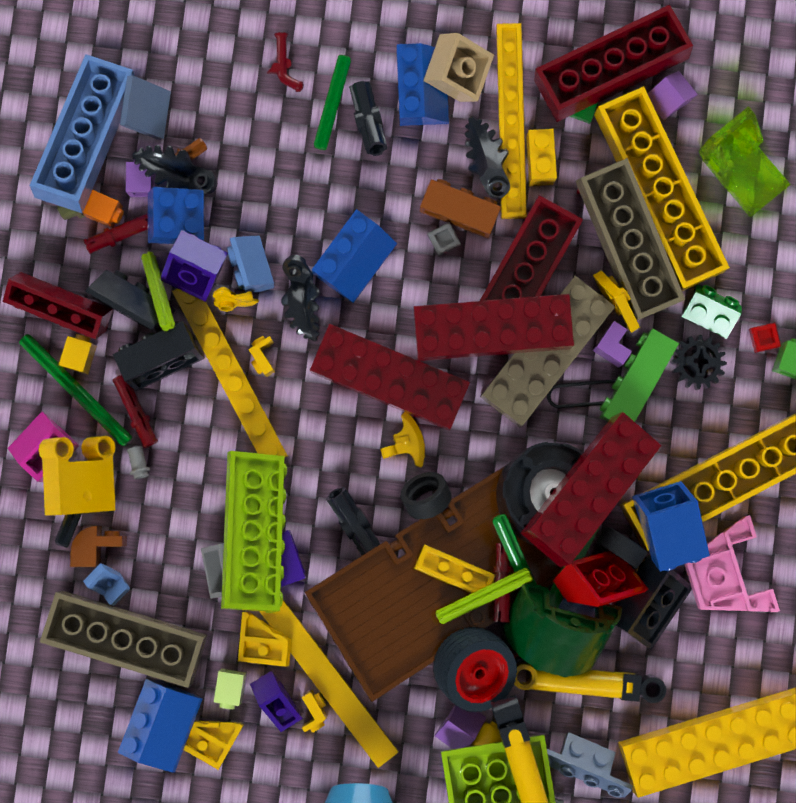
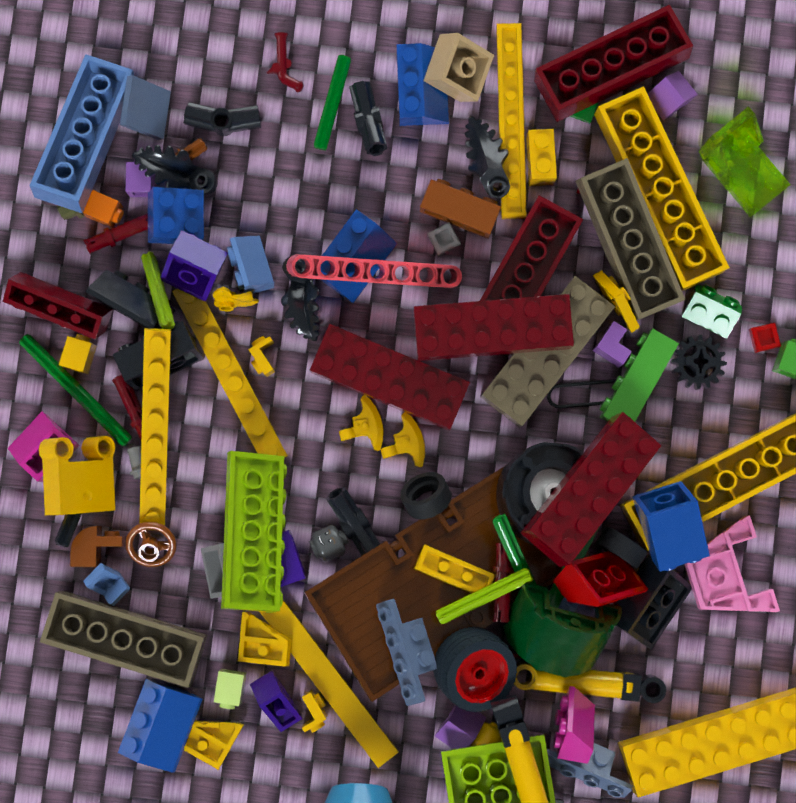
(148, 556): none -> dark orange piece
(154, 425): none -> yellow plate
(207, 118): none -> black piece
(328, 543): none -> dark grey head
(366, 424): none -> yellow piece
(386, 274): none -> coral beam
(408, 649): none -> sand blue bracket
(576, 727): none -> dark pink slope

